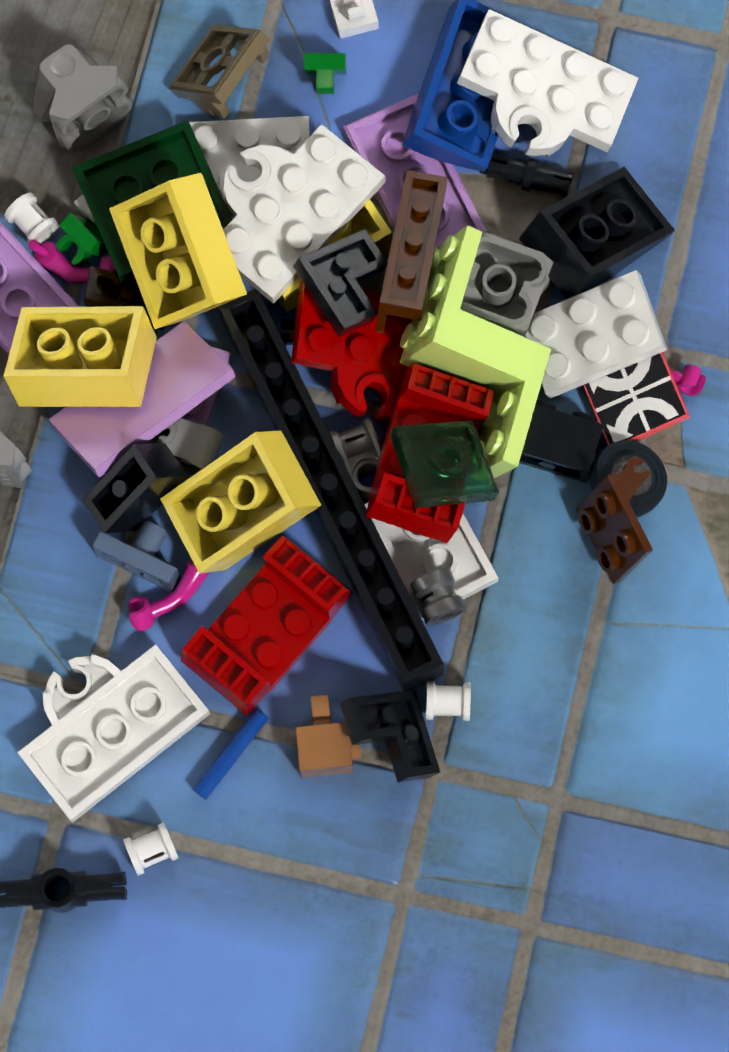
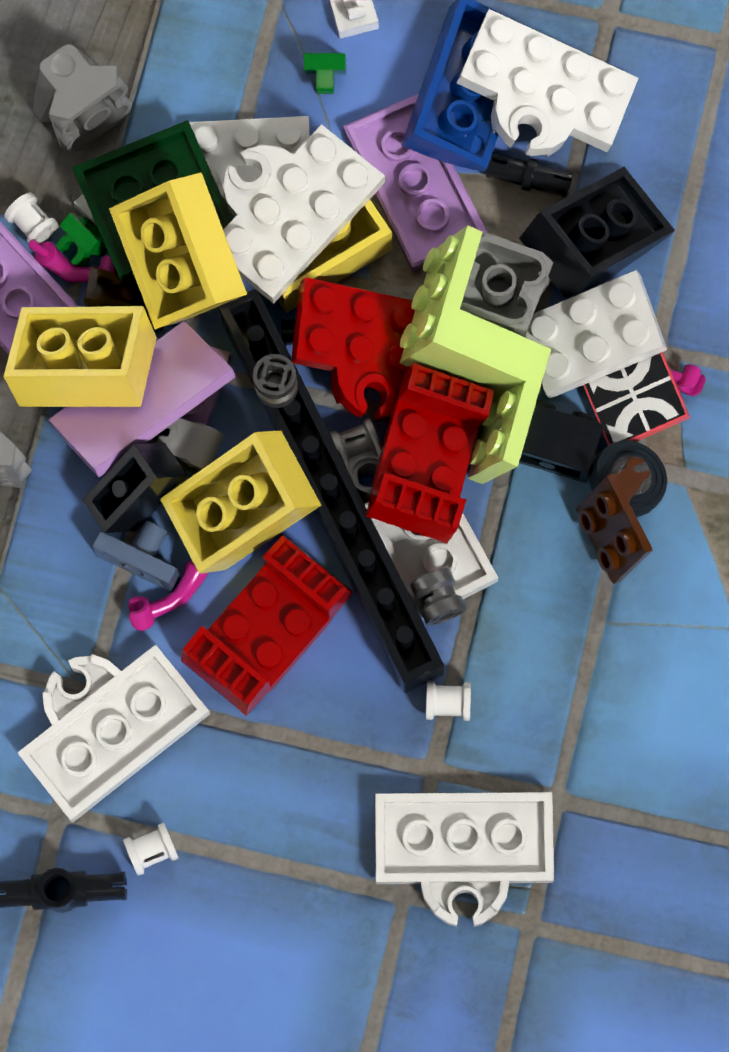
(196, 73): dark tan piece -> none
(230, 754): blue piece -> none
(278, 389): none -> flat silver wheel
(325, 746): medium nougat brick -> none
(334, 276): black plate -> none
(399, 723): black plate -> none
(412, 247): reddish brown panel -> none
(444, 463): clear green tile -> none
(464, 846): none -> white plate

